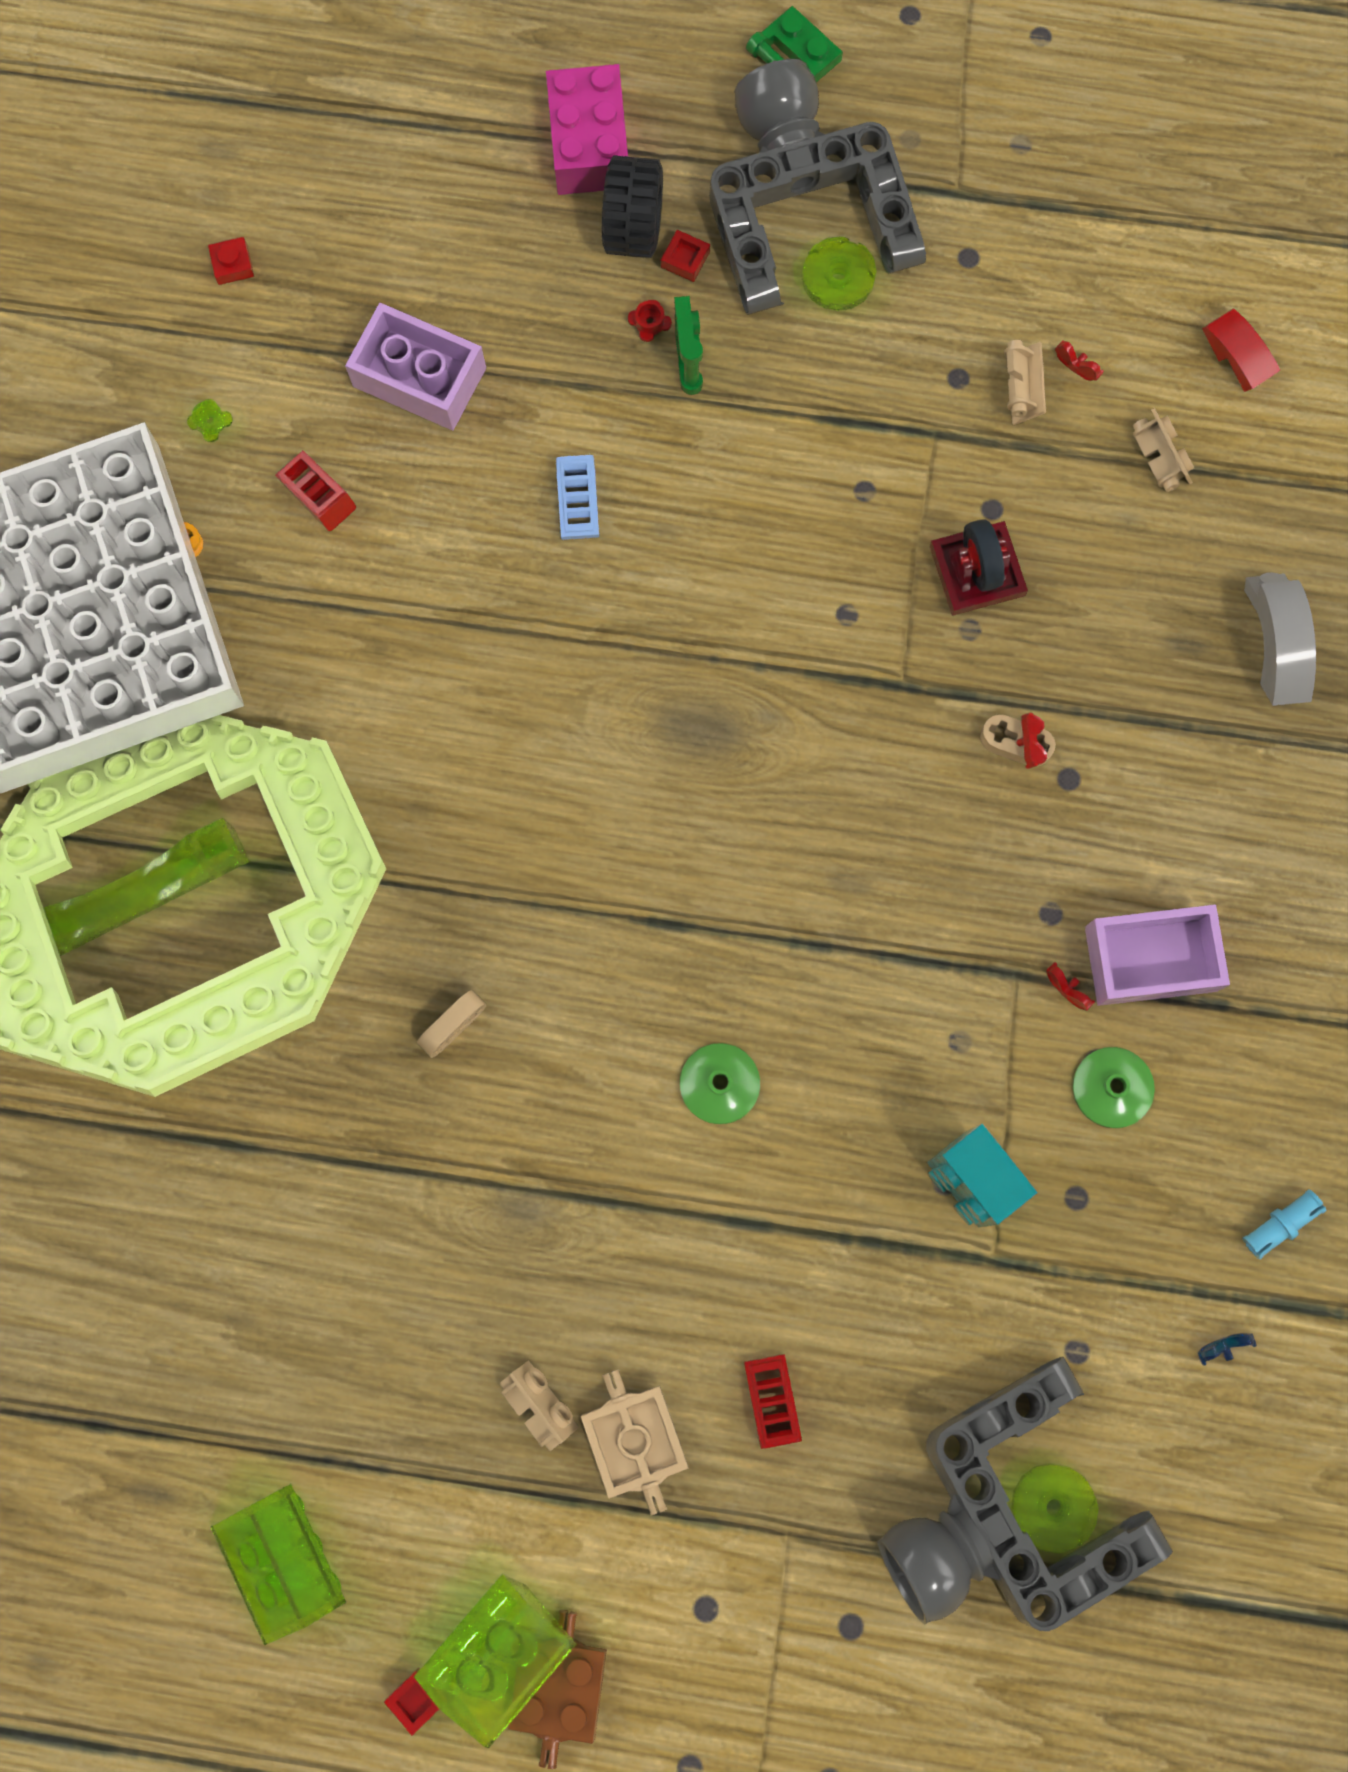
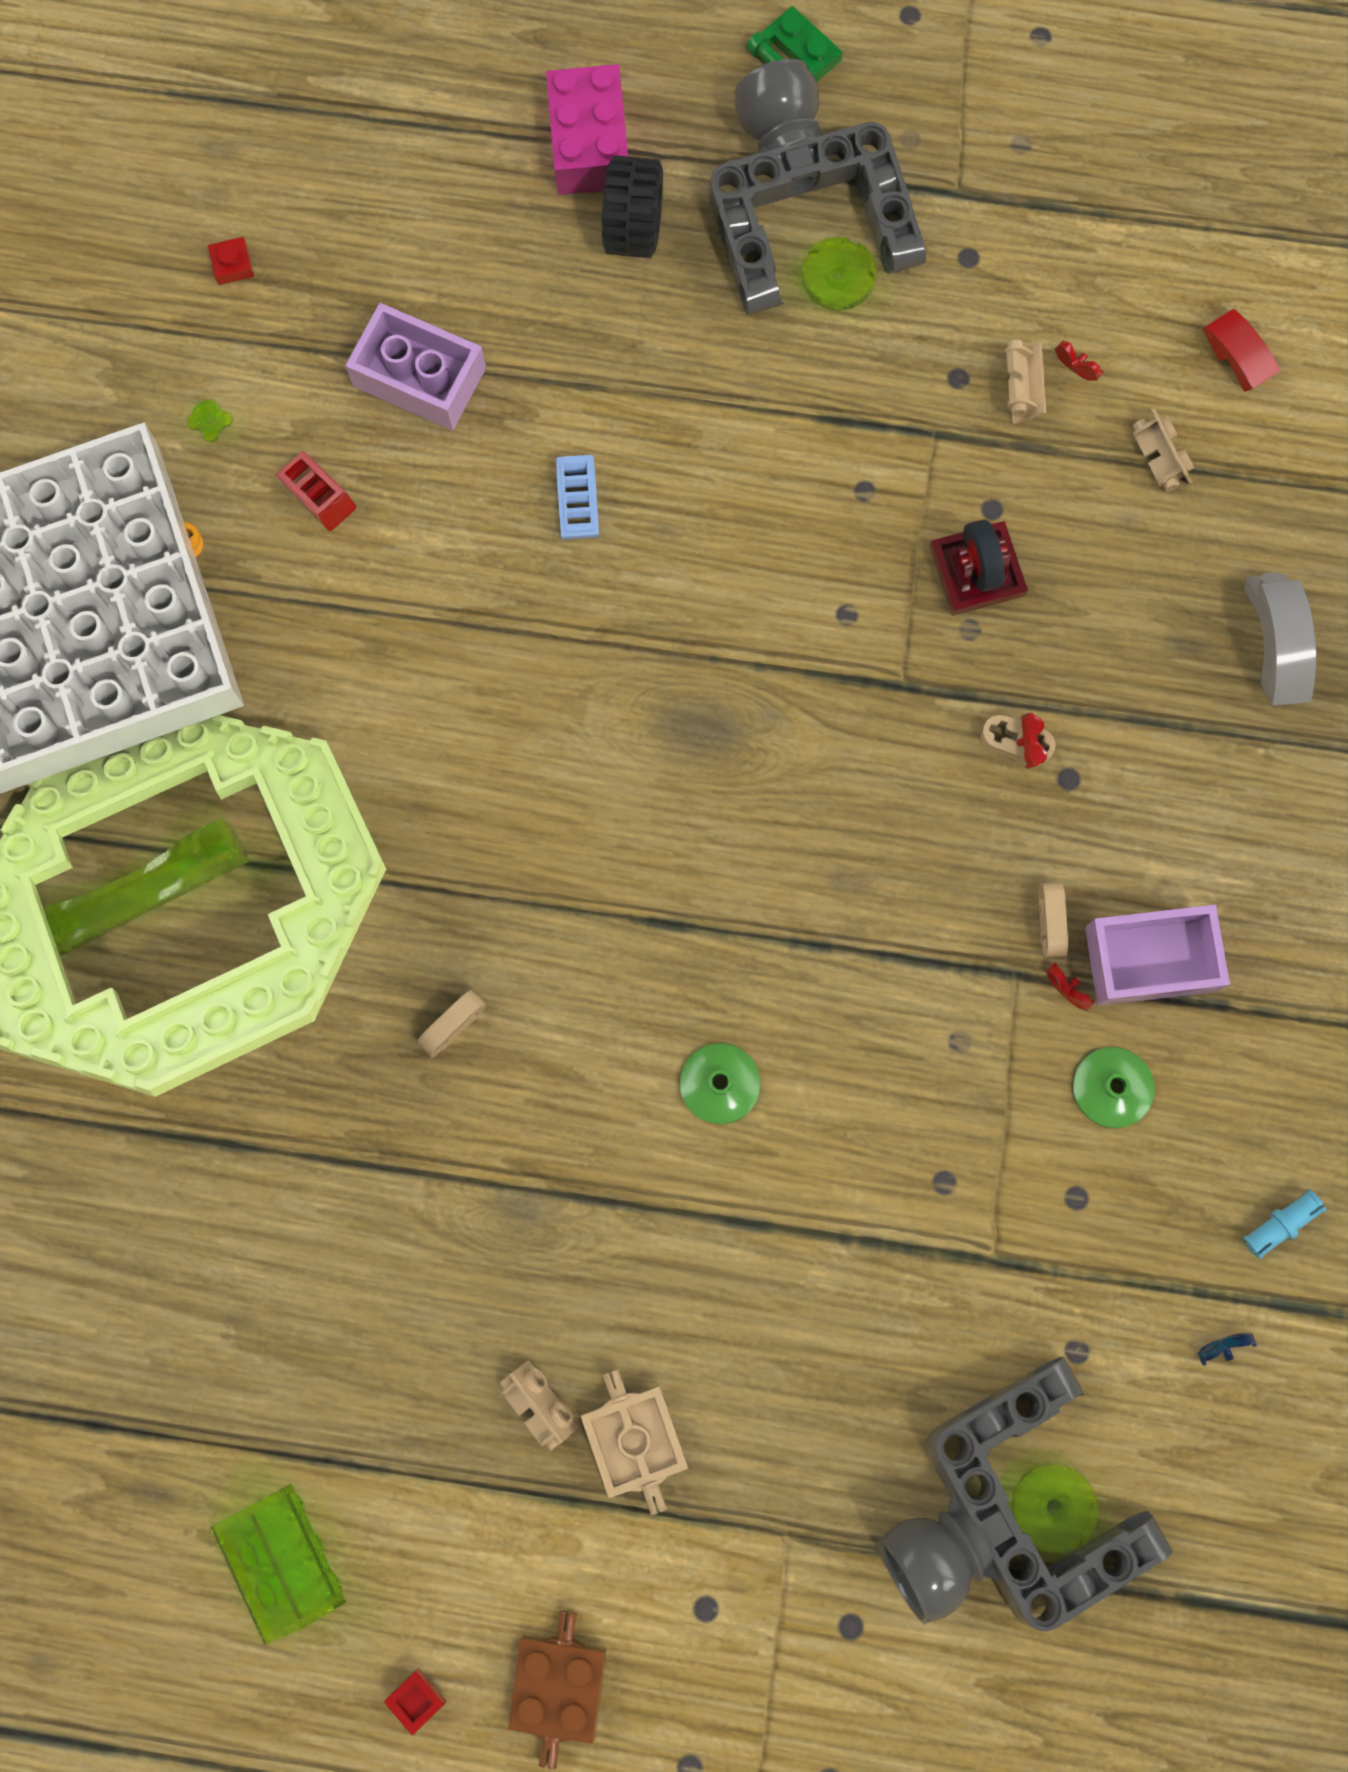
(495, 1660): clear neon green slope -> none
(644, 311): red plate -> none
(685, 255): red plate -> none
(688, 345): green plate -> none
(781, 1437): red slope -> none
(980, 1178): teal brick -> none
(1053, 919): none -> tan beam

